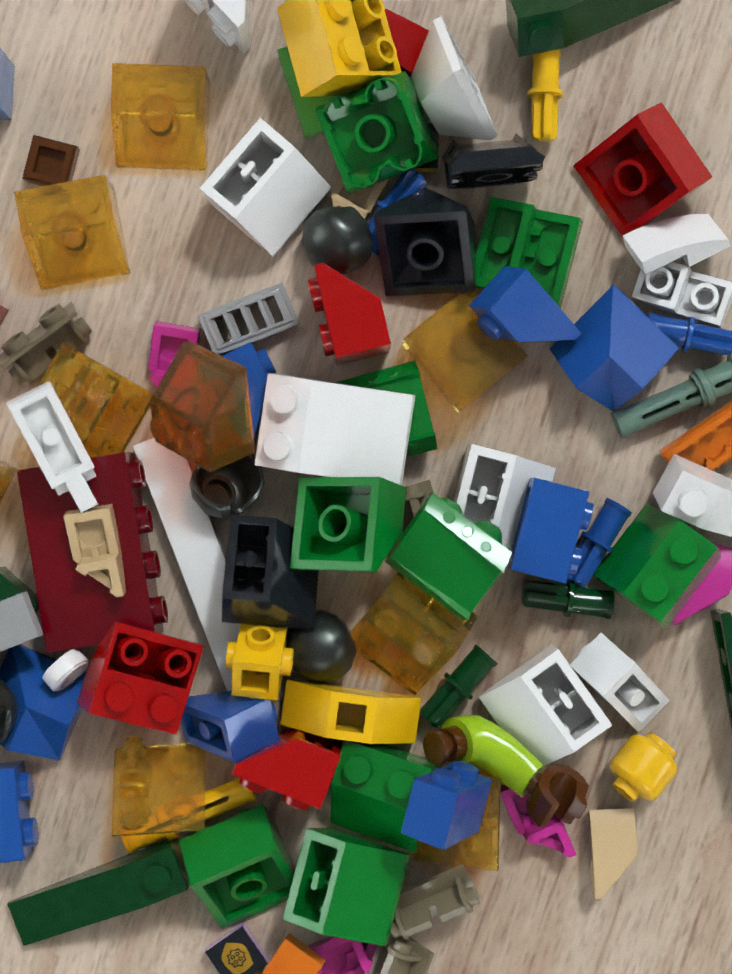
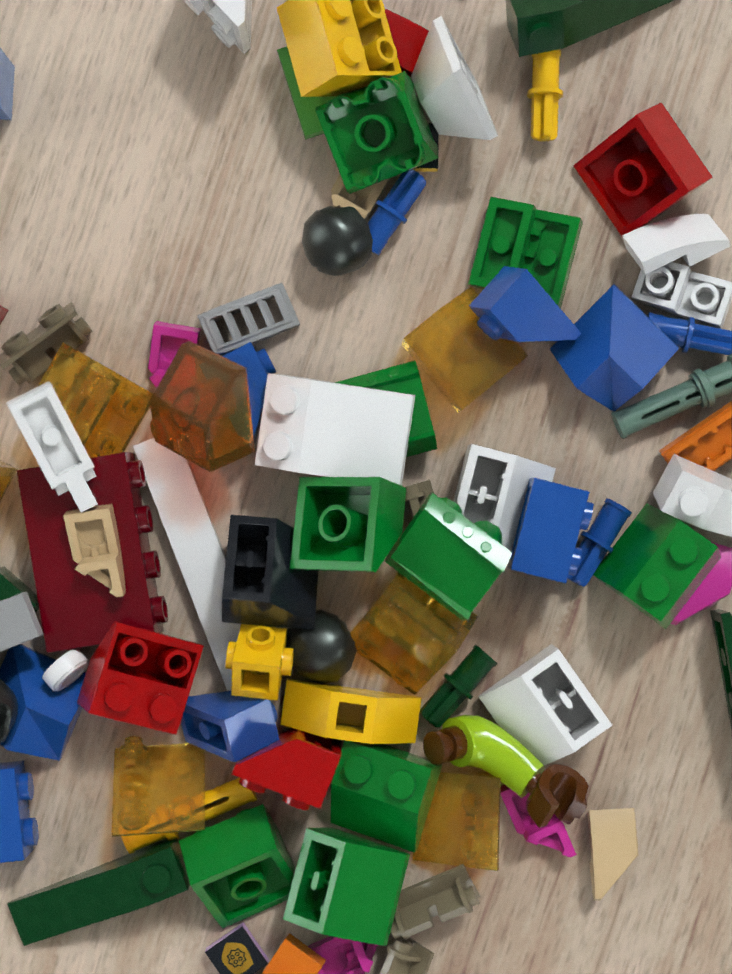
(50, 162): reddish brown tile -> none
(72, 232): clear yellow slope -> none
(160, 116): clear yellow slope -> none
(229, 488): pearl dark grey hair -> none
(265, 187): white slope -> none
(353, 317): red slope -> none
(426, 245): black slope -> none
(446, 805): blue brick -> none
(491, 164): black slope -> none
(568, 599): dark green axle -> none
(619, 682): white slope -> none
(643, 767): yellow head -> none

